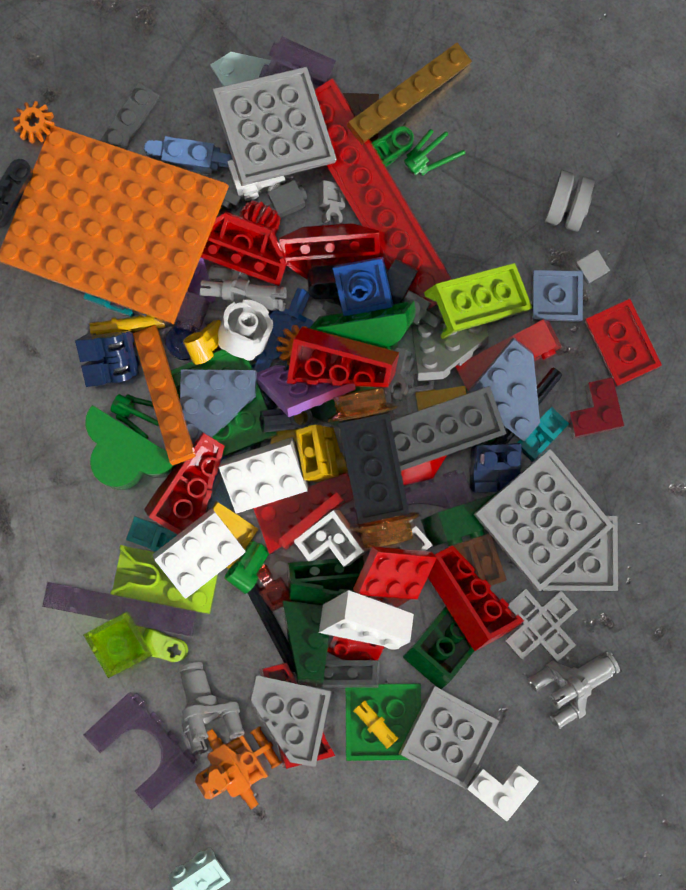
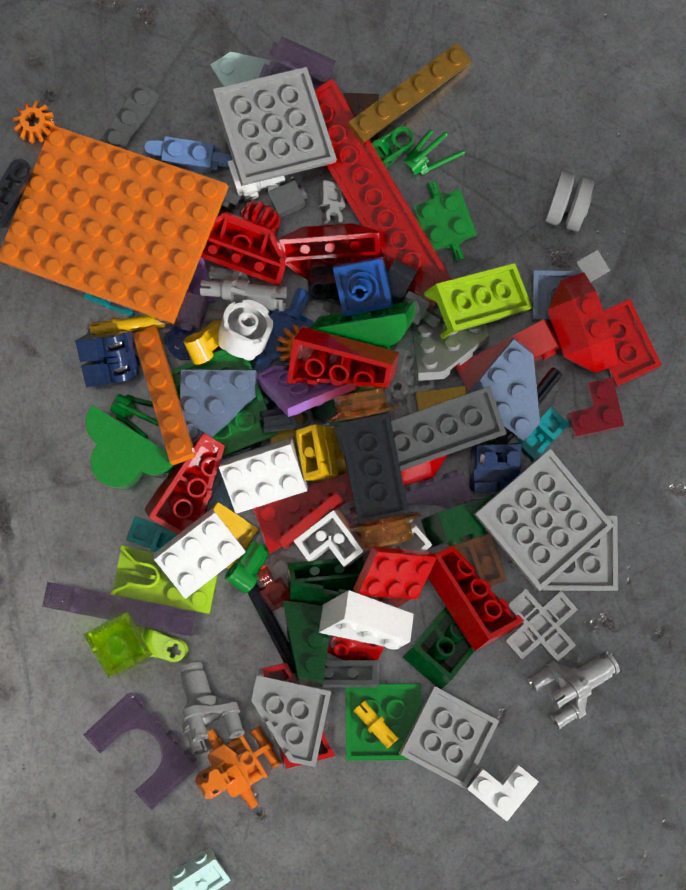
(445, 220): none -> green plate
(582, 325): none -> red wedge

